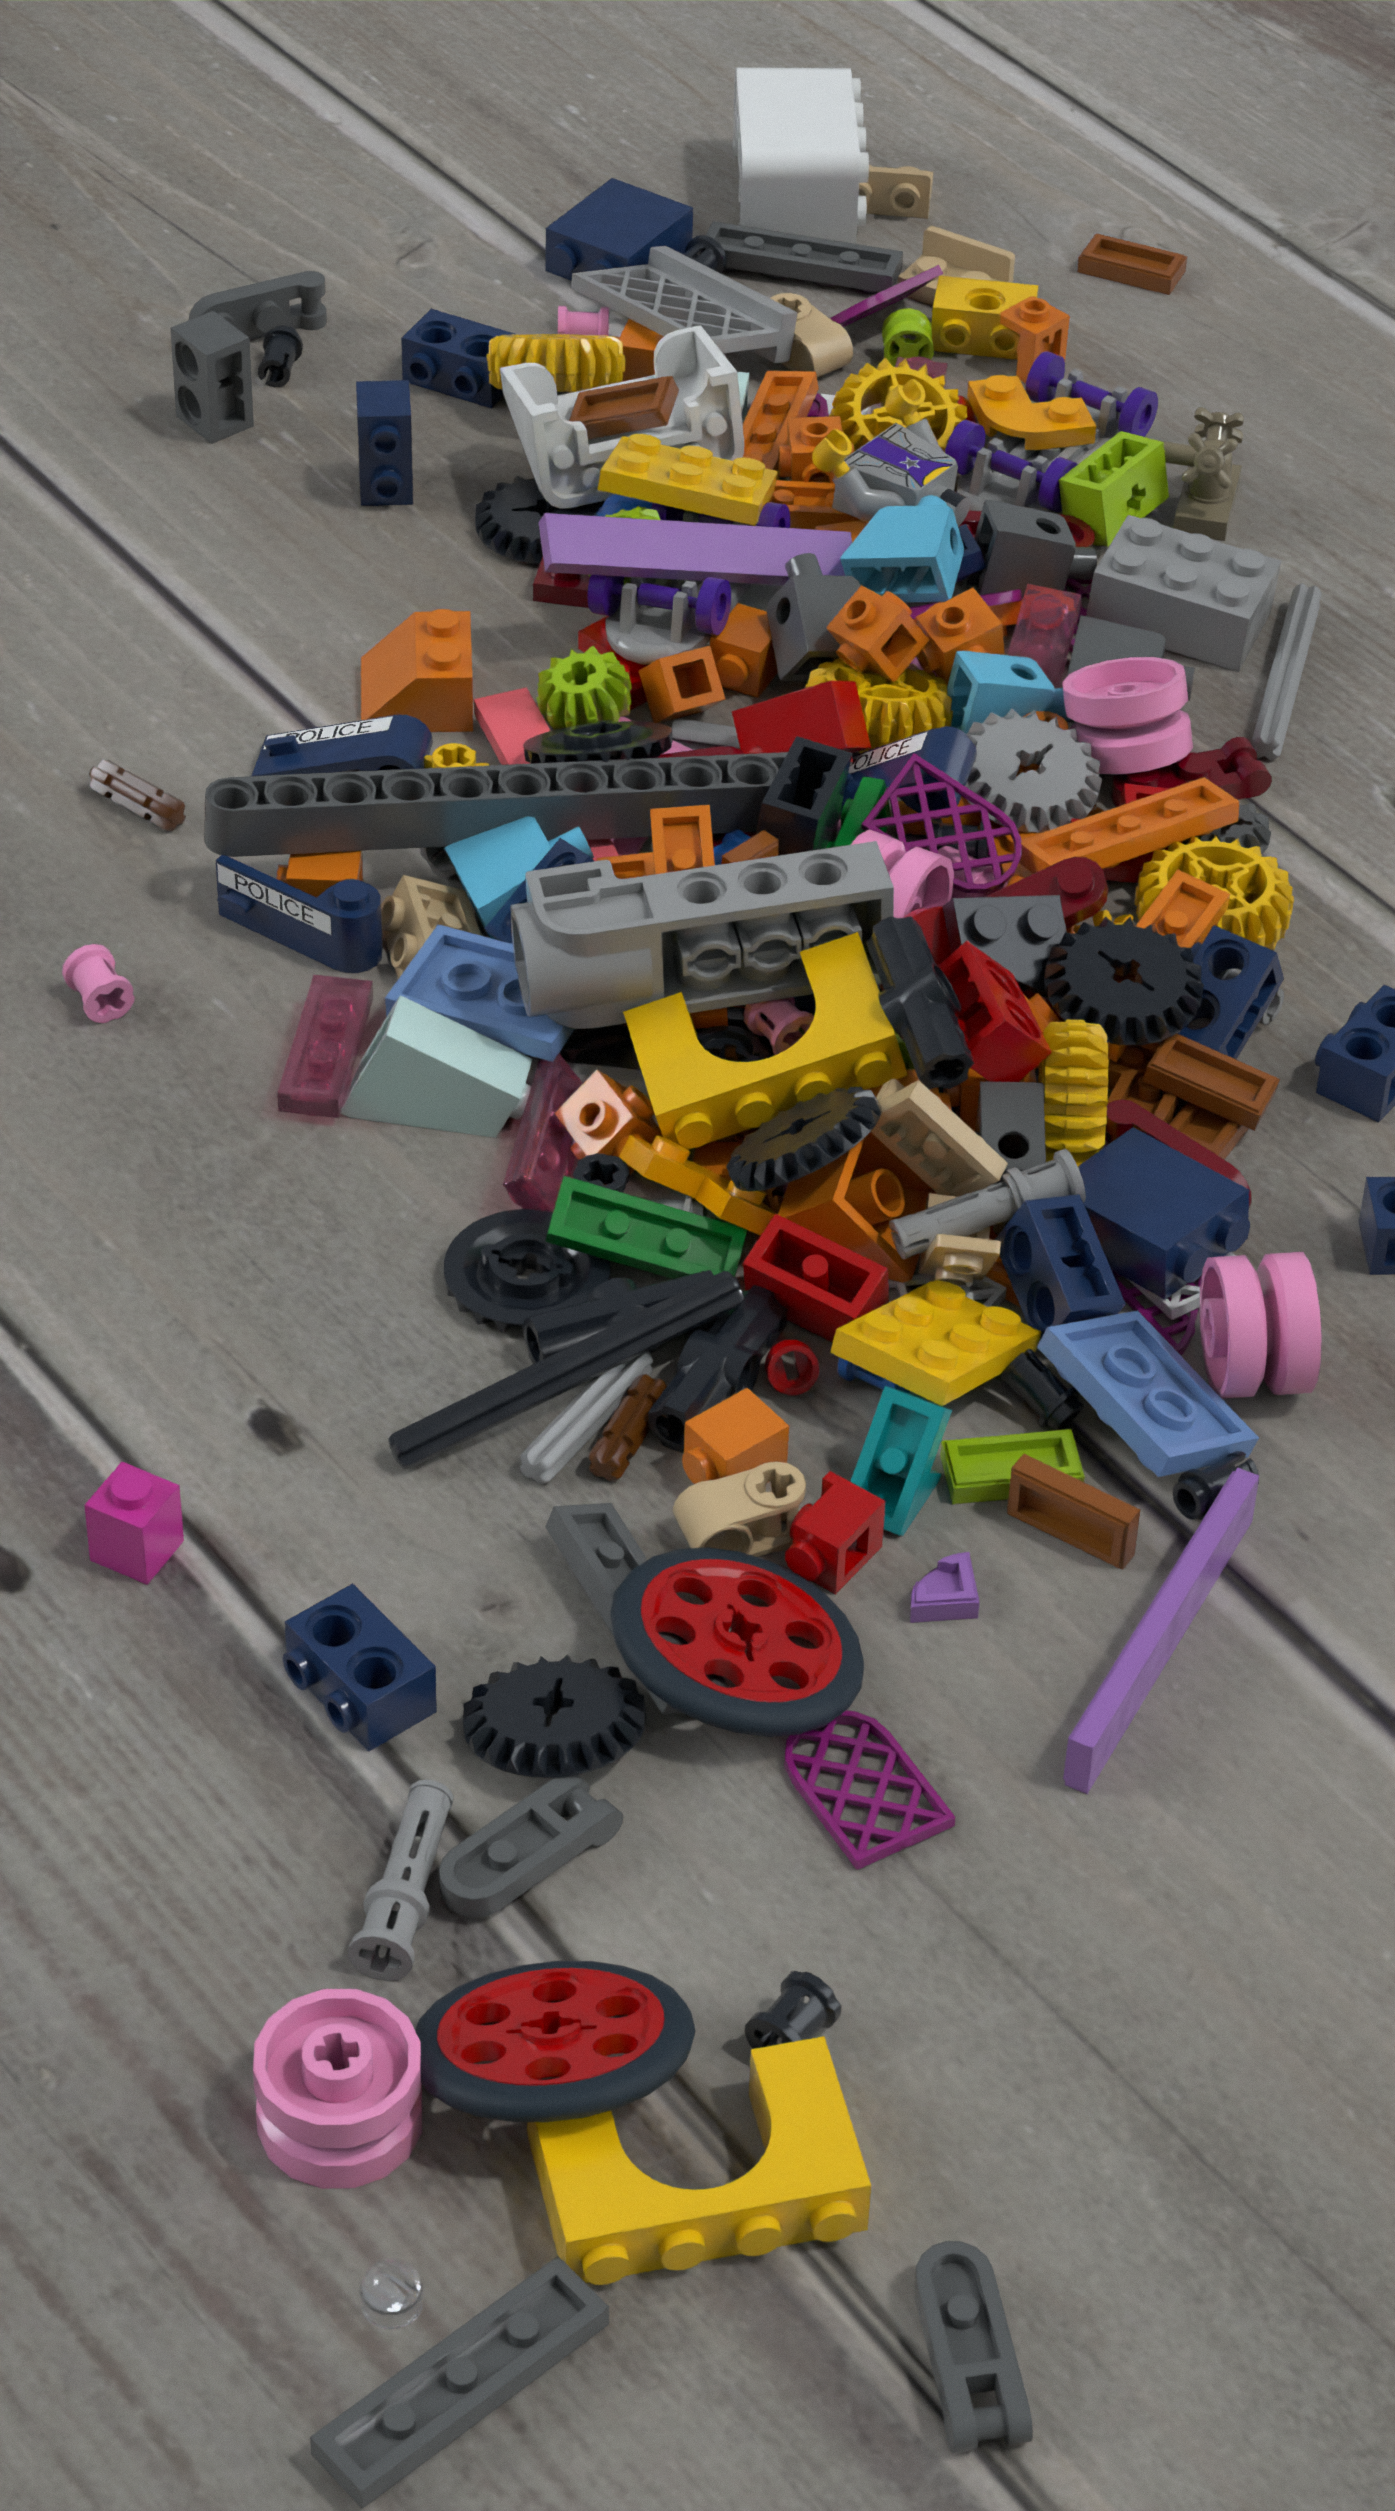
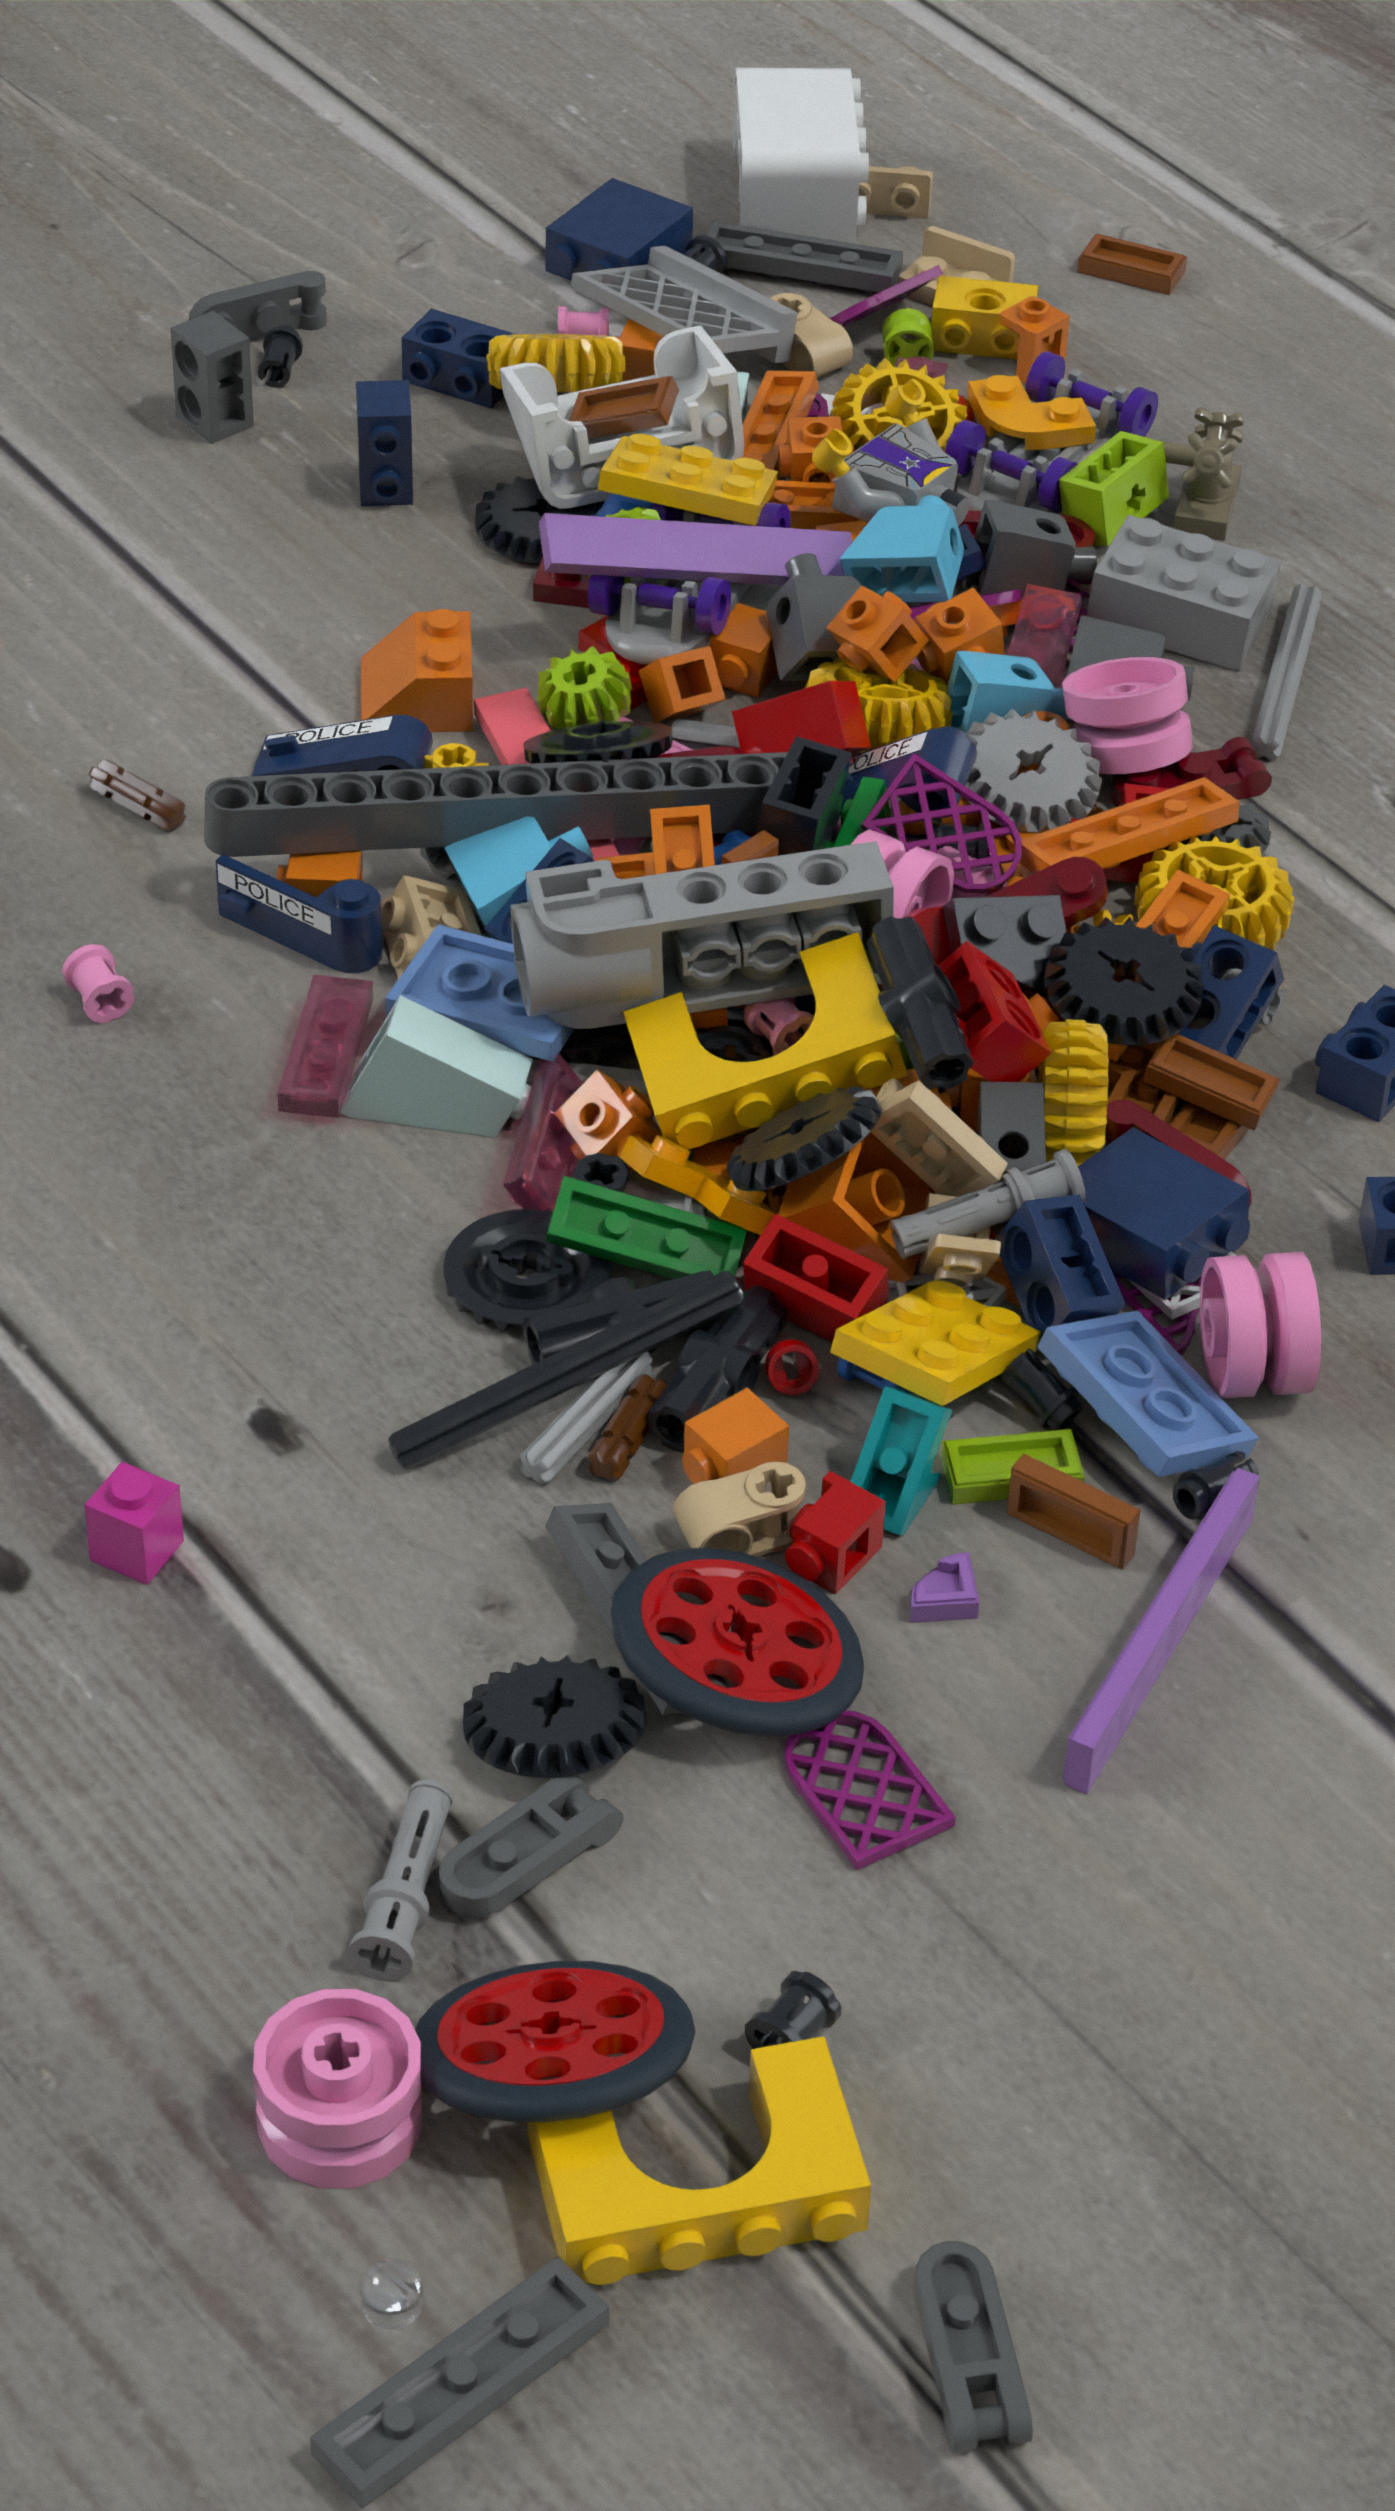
(359, 1667): dark blue brick -> none

